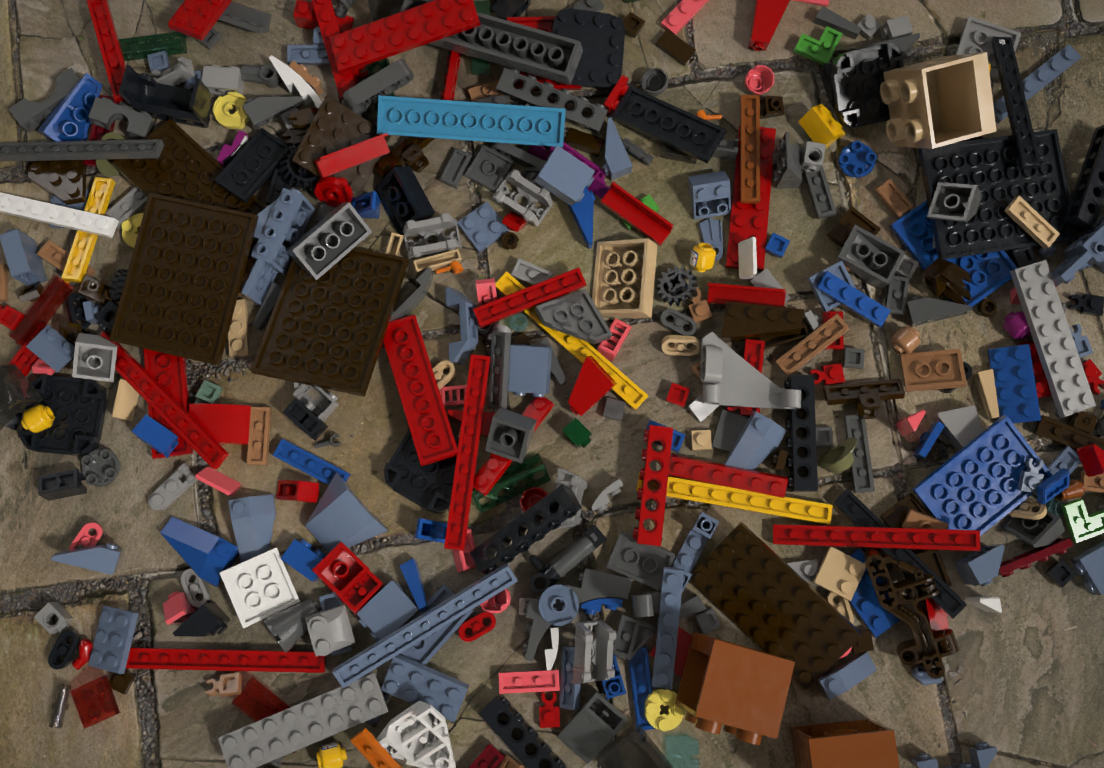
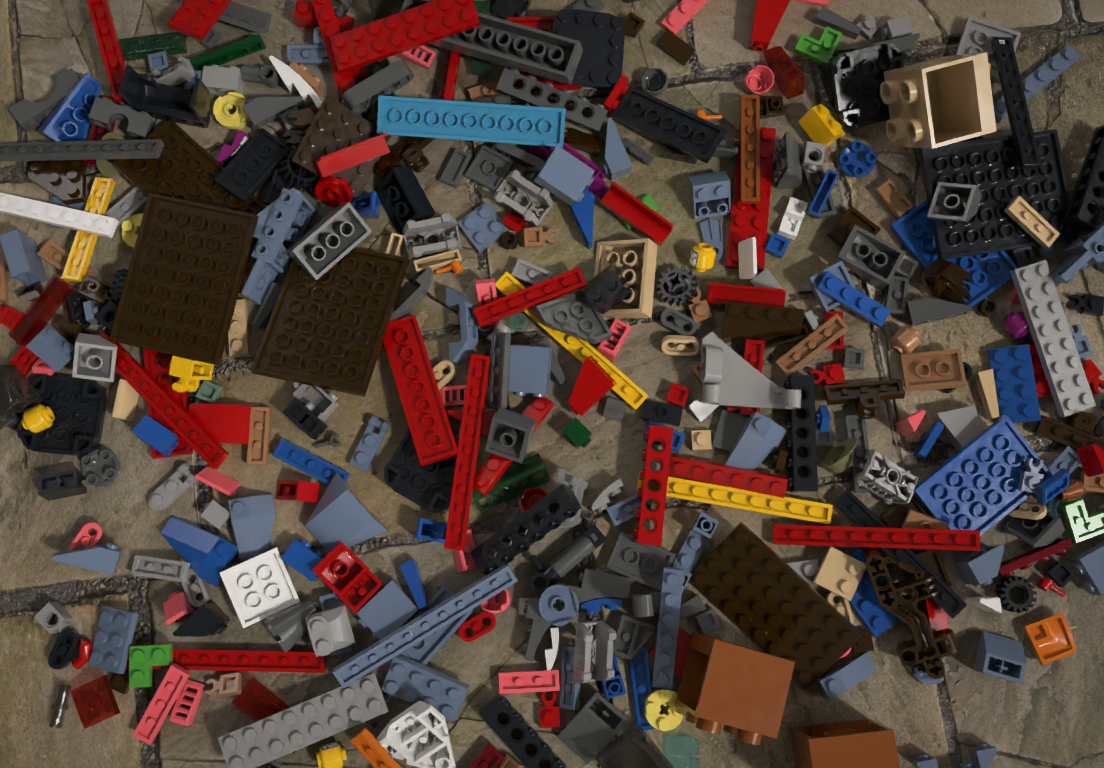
(143, 658): none -> bright green plate
(160, 568): none -> light grey plate
(161, 704): none -> coral plate
(190, 373): none -> yellow brick
(194, 704): none -> coral slope
(217, 514): none -> light grey brick
(229, 53): none -> dark green plate
(369, 444): none -> sand blue plate
(419, 61): none -> coral slope
(535, 237): none -> medium nougat plate
(607, 289): none -> black slope
(624, 510): none -> sand blue plate
(662, 413): none -> black plate
(786, 73): none -> clear red slope
(792, 218): none -> white slope
(823, 192): none -> blue piece
(823, 418): none -> blue plate
(882, 486): none -> light grey piece
(1000, 657): none -> sand blue slope
(1027, 594): none -> black tyre
(1045, 584): none -> red hand
(1050, 638): none -> orange plate

